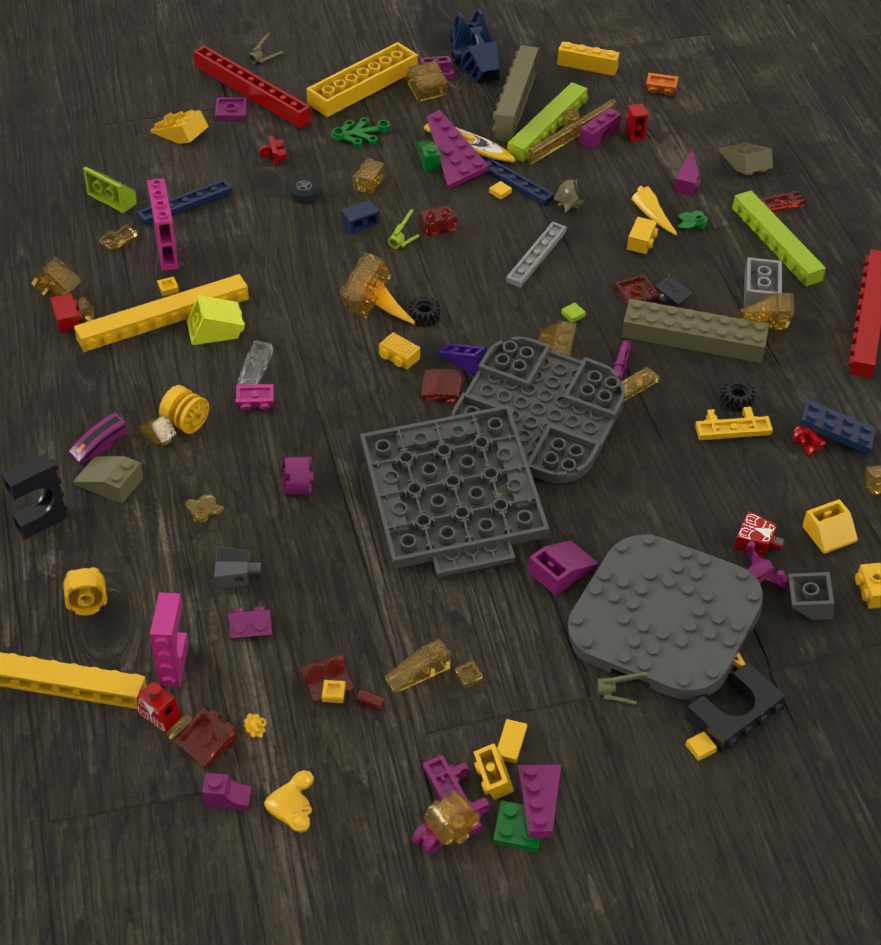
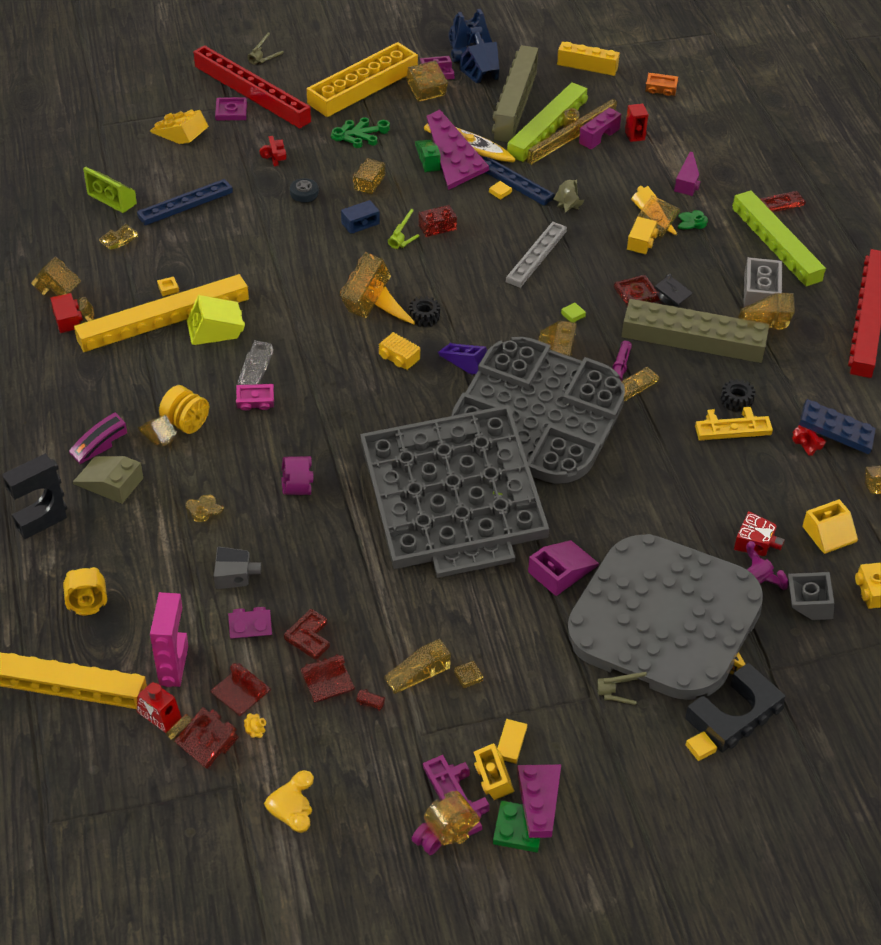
(163, 224): dark pink slope -> none
(223, 792): magenta arch -> none
(240, 689): none -> clear red hinge
(305, 637): none -> clear red plate
(333, 691): yellow tile -> none
(442, 384): clear red slope -> none
(659, 211): none -> clear yellow tile
(748, 158): olive slope -> none

